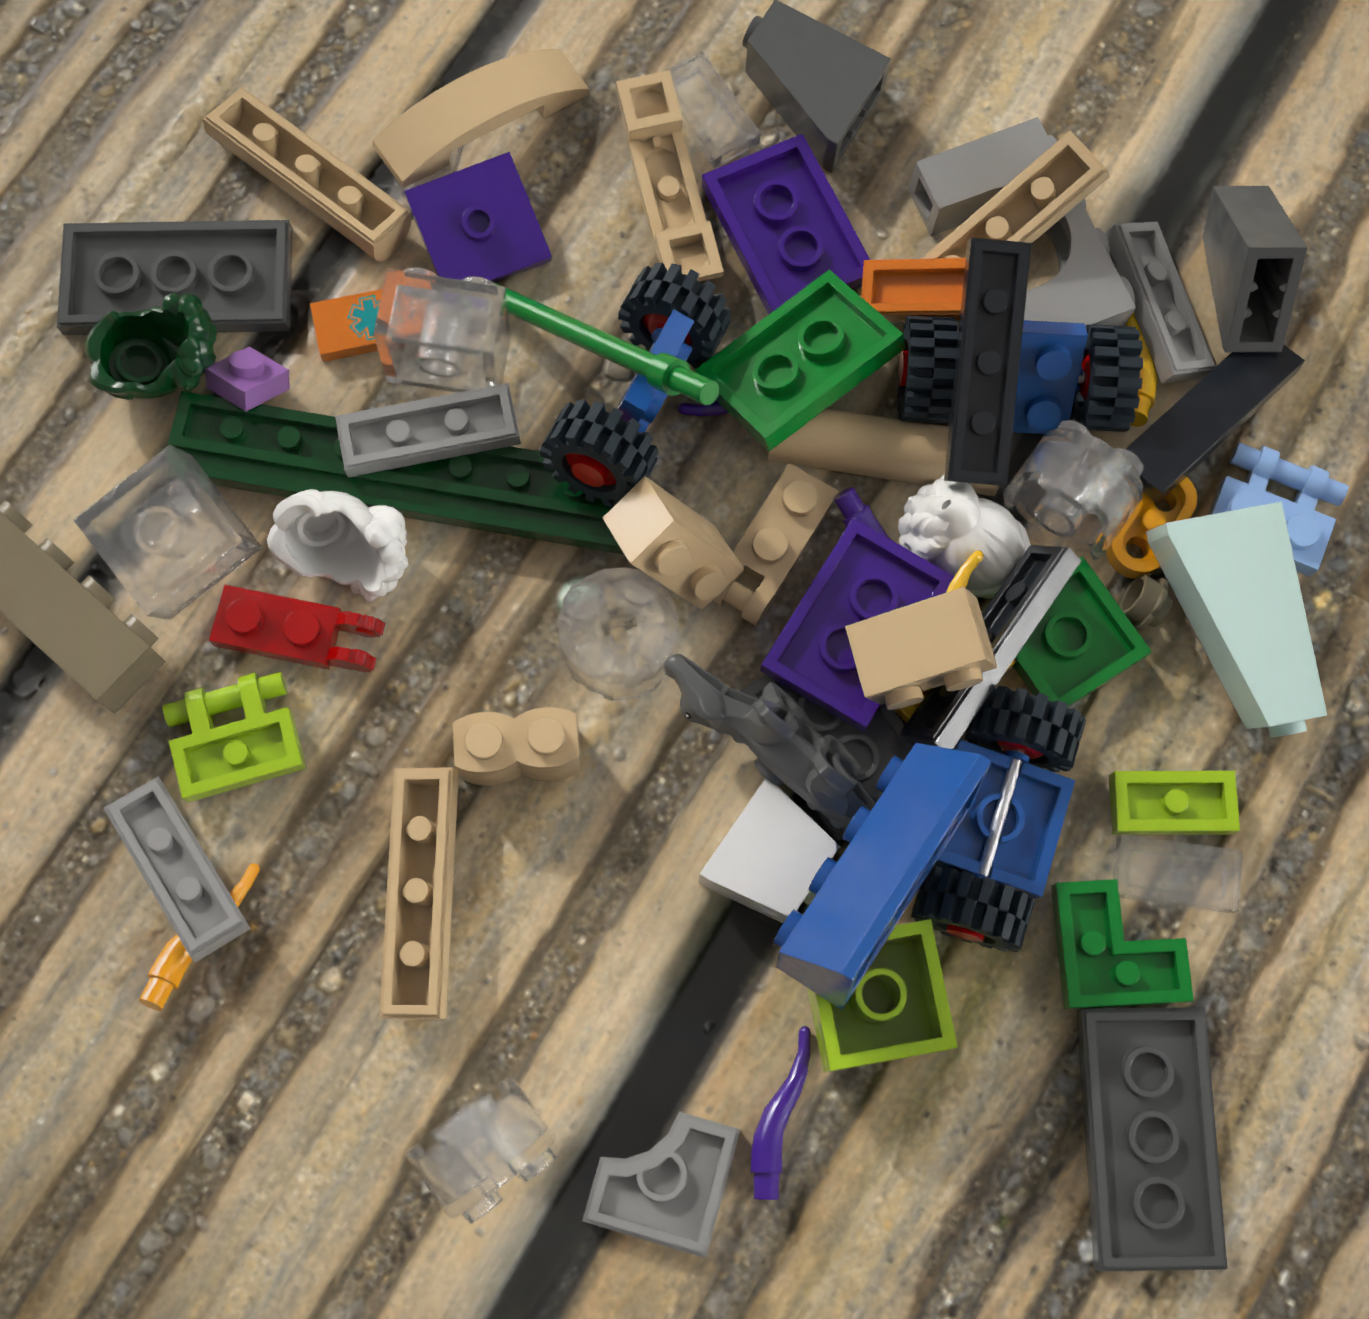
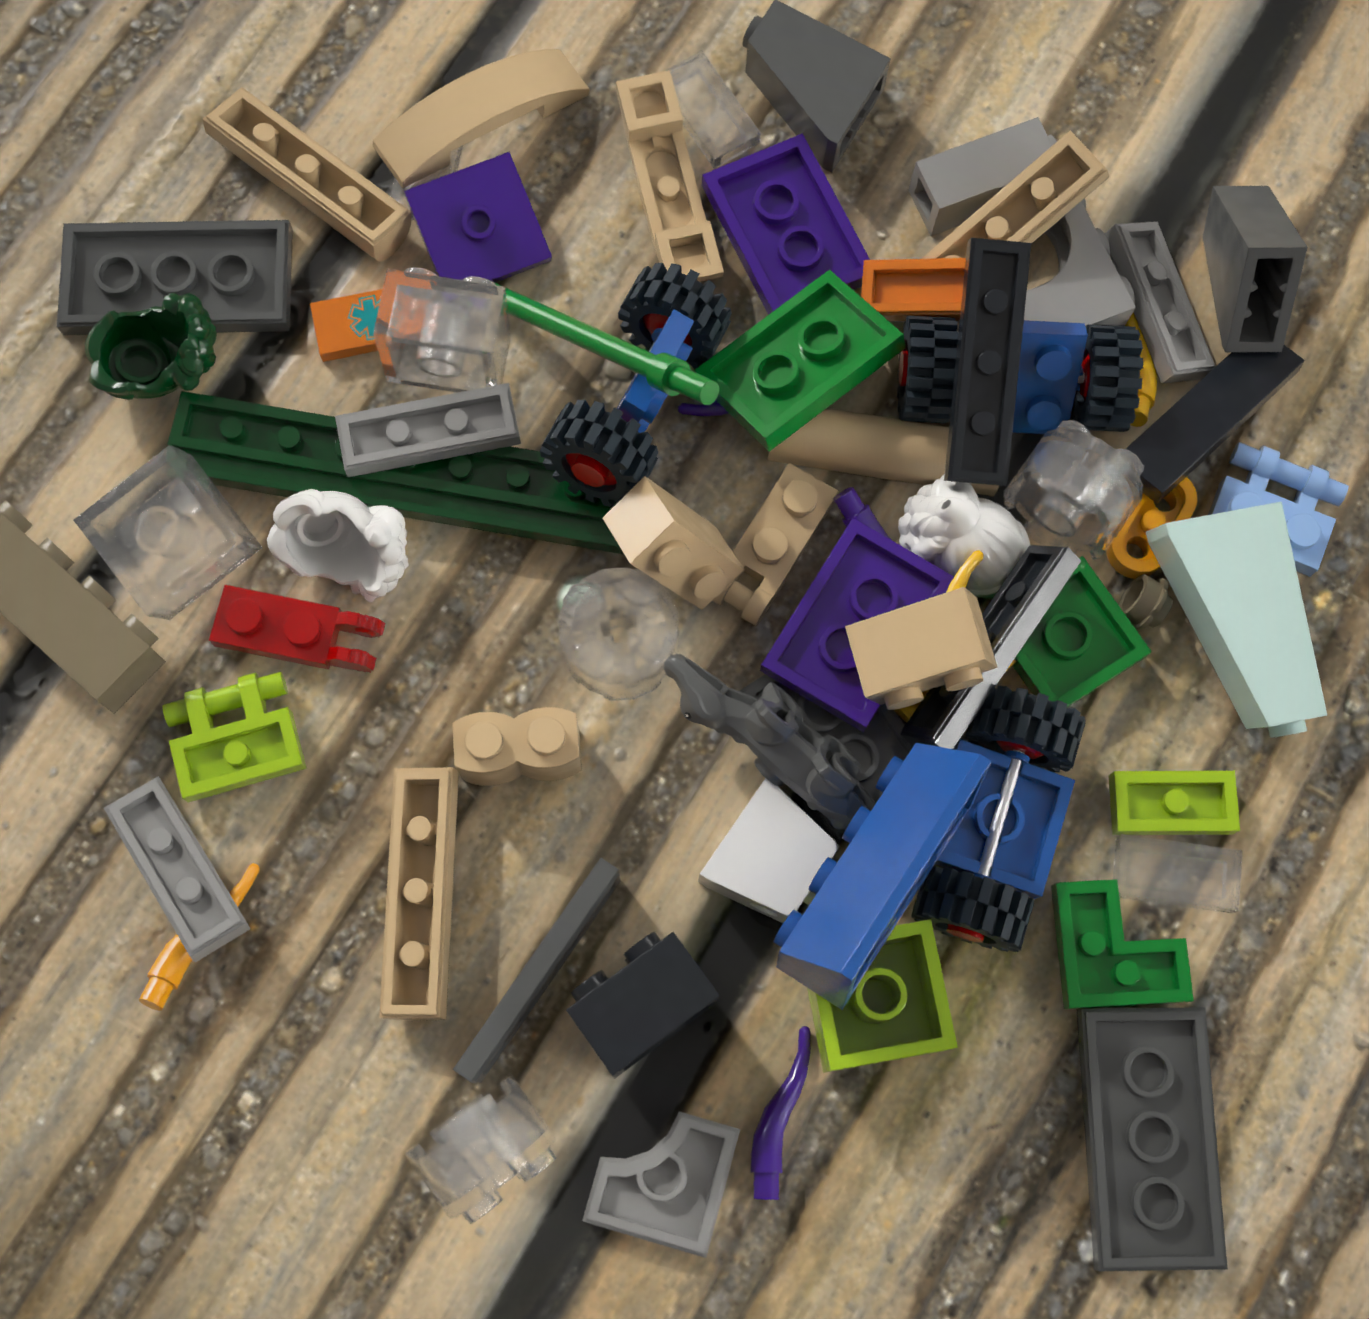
(247, 378): medium lavender plate -> none
(538, 972): none -> dark grey tile
(642, 1002): none -> black brick

